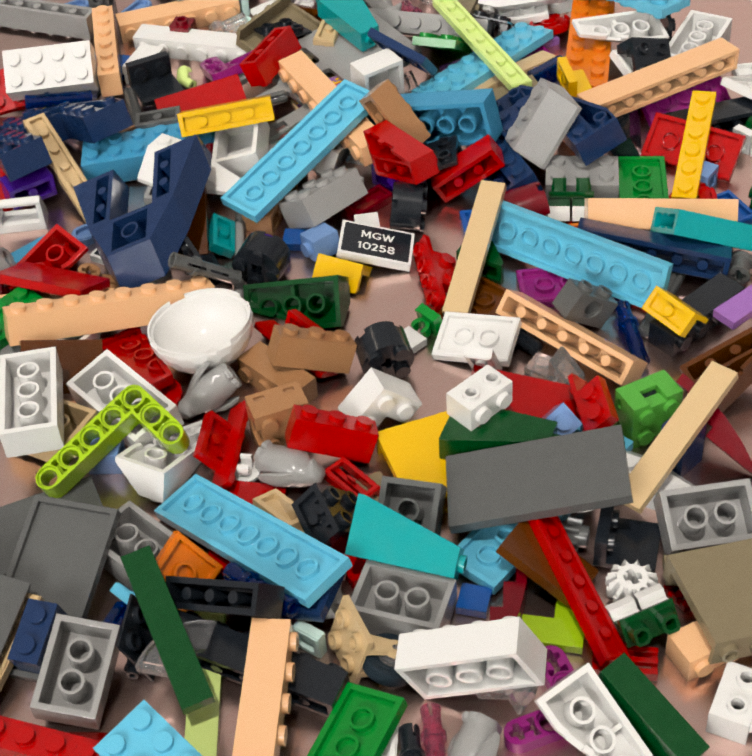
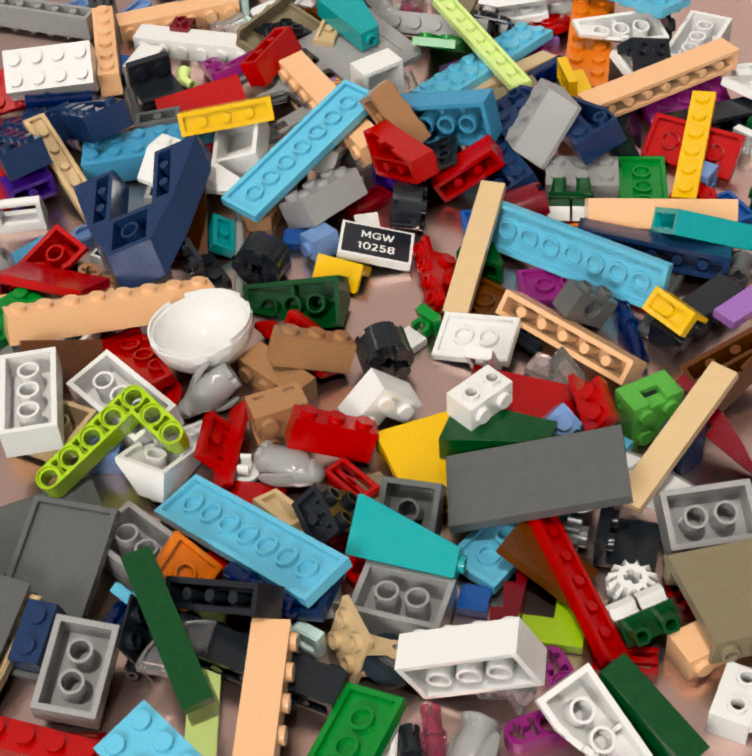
(180, 262): dark grey pin -> none
(404, 52): dark blue tile -> none

